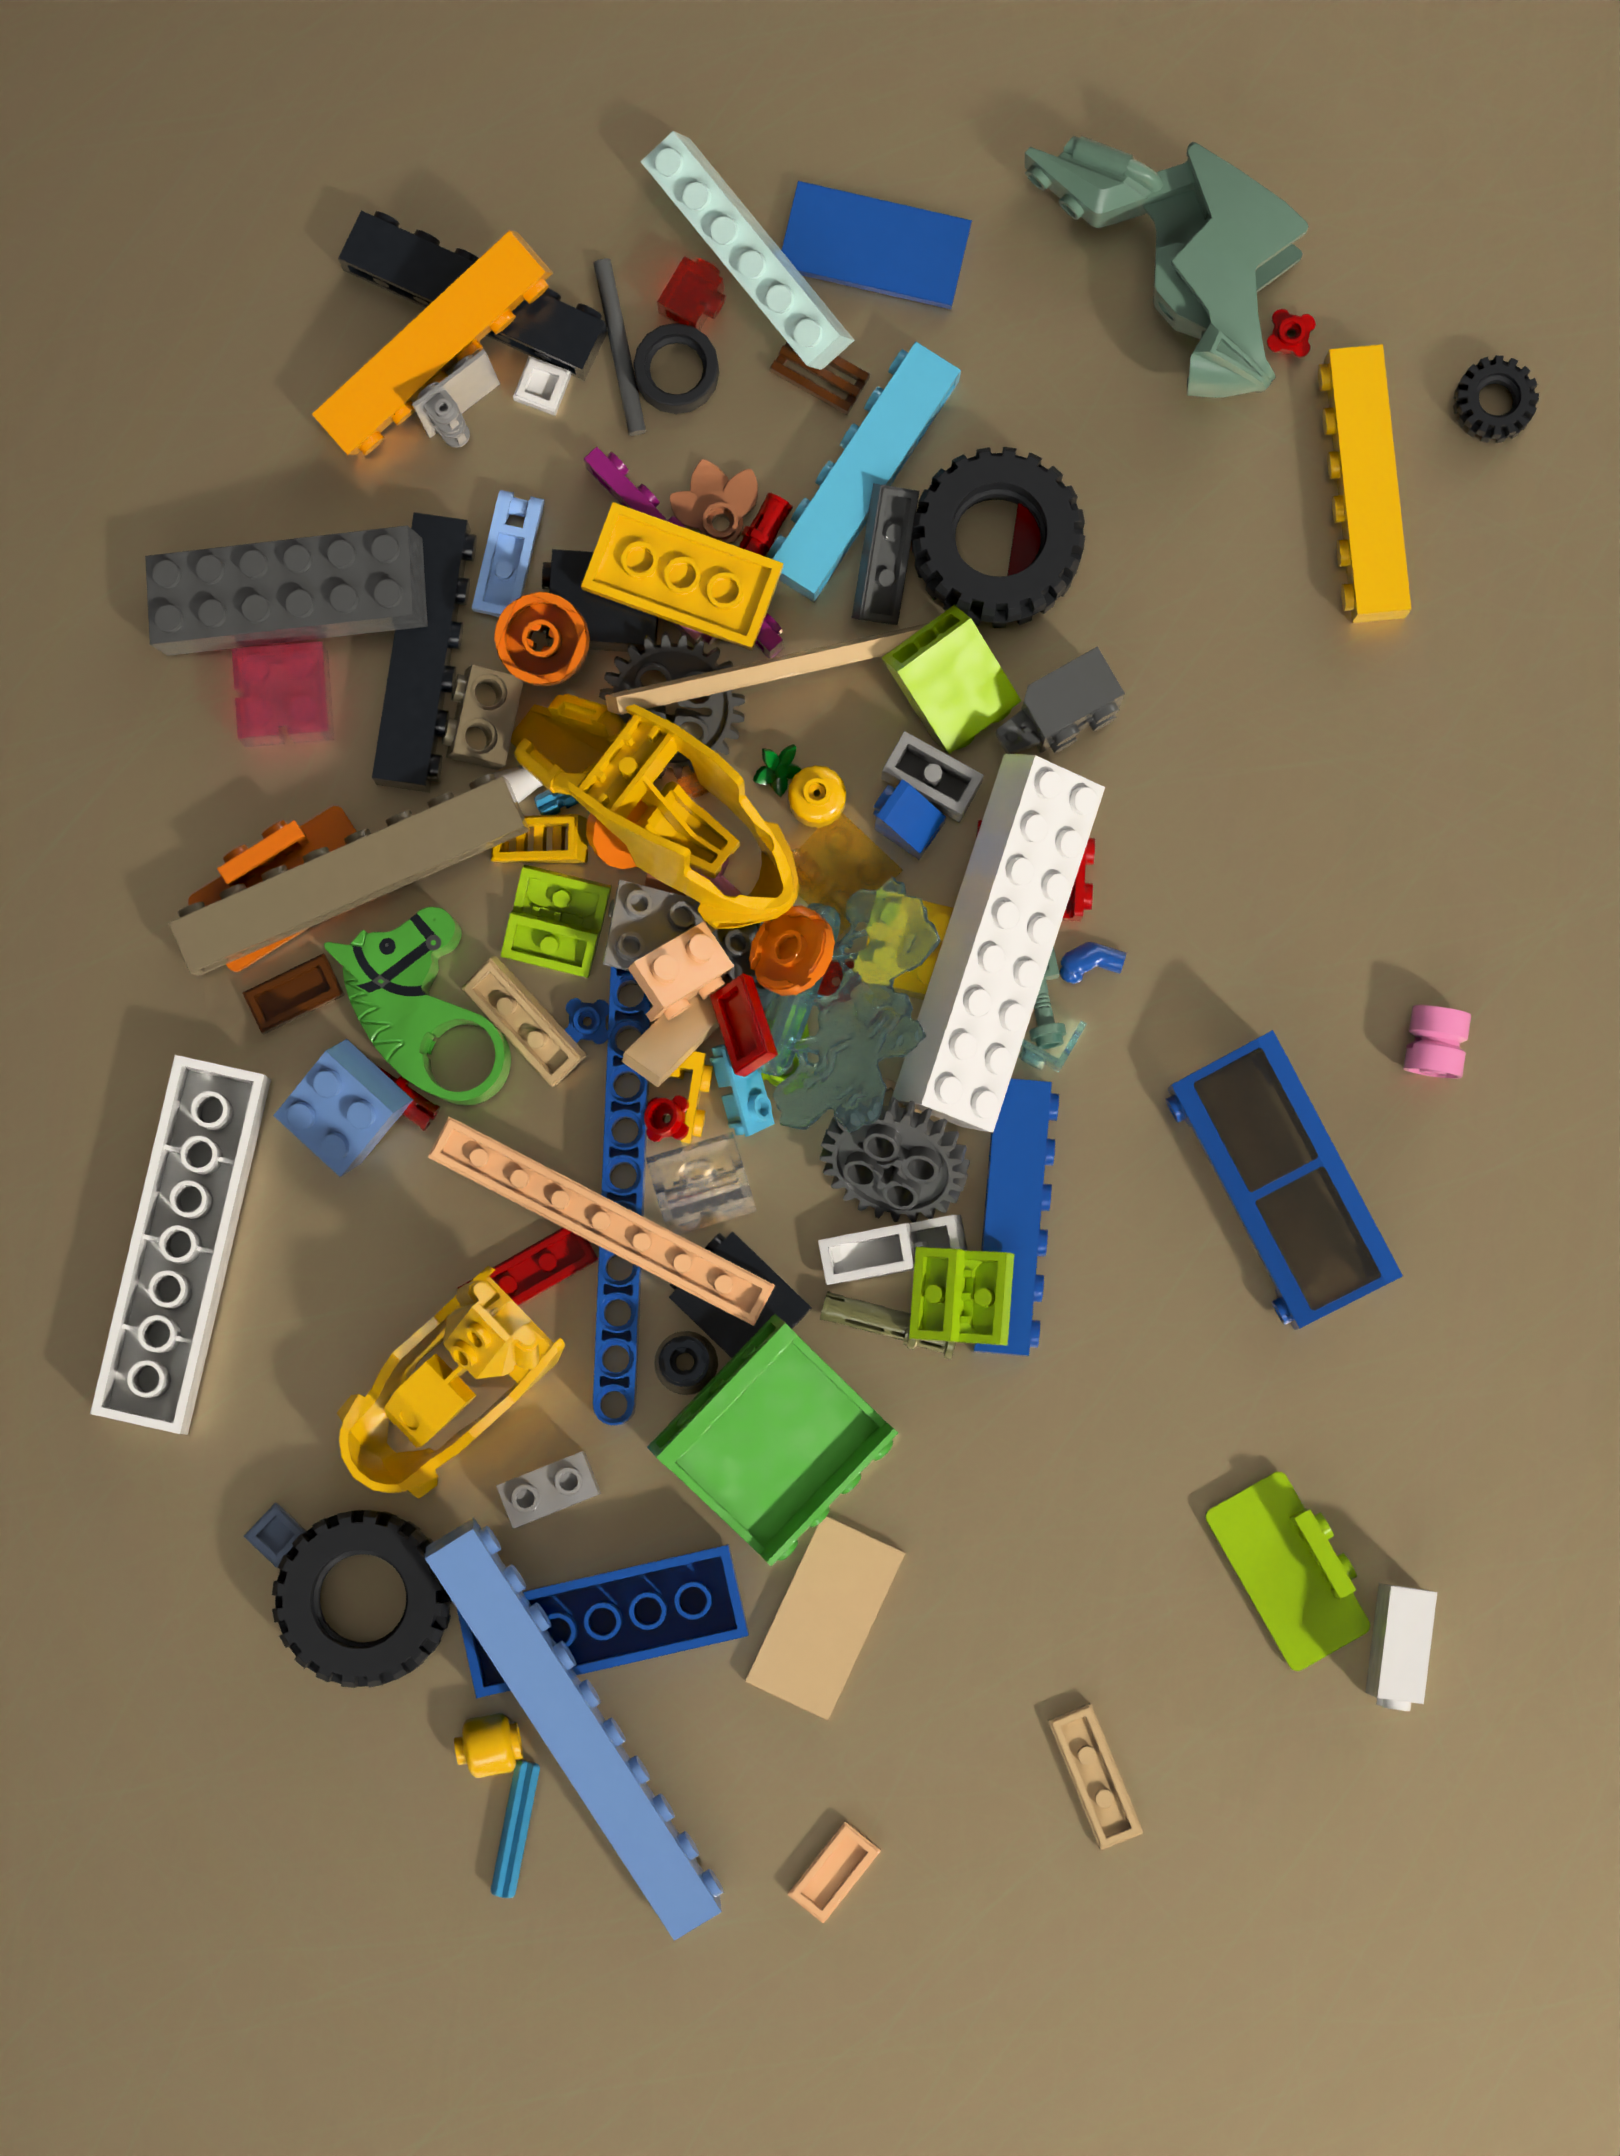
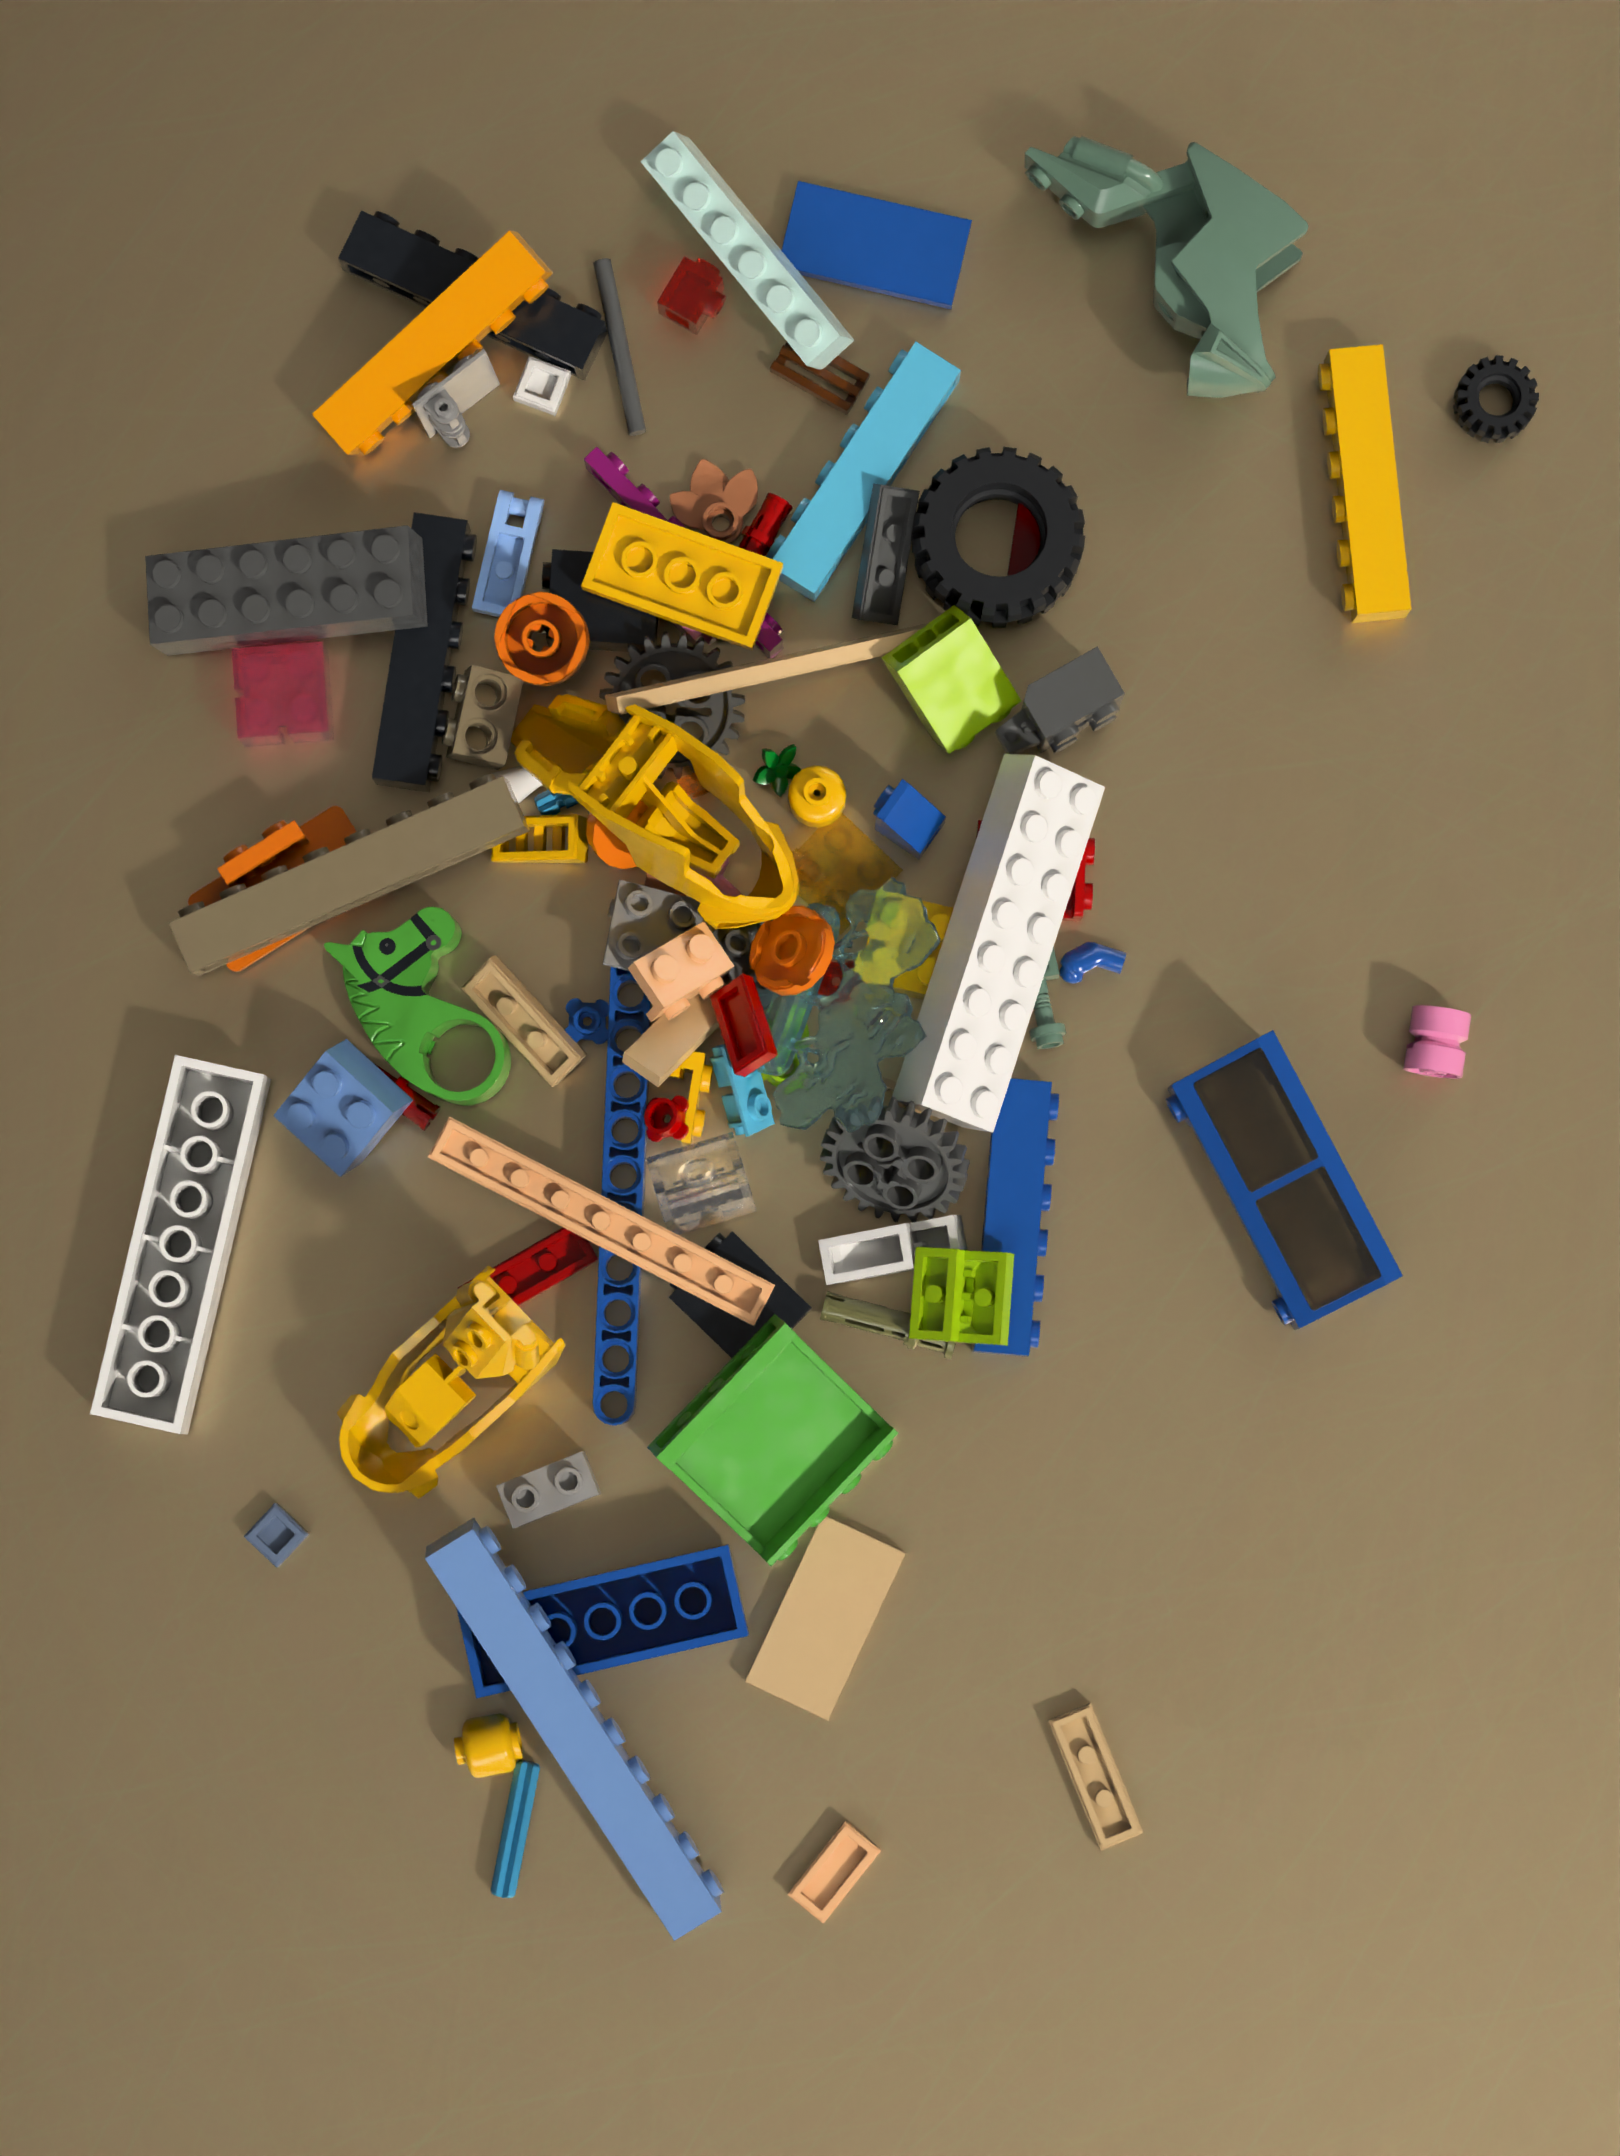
(293, 993): reddish brown tile -> none
(300, 1611): black tyre -> none
(556, 921): lime slope -> none
(684, 335): black tyre -> none
(686, 1381): black plant -> none
(934, 775): light grey brick -> none
(1038, 1058): clear light blue bracket -> none
(1281, 342): red plate -> none
(1290, 1570): lime bracket -> none
(1401, 1646): white brick -> none

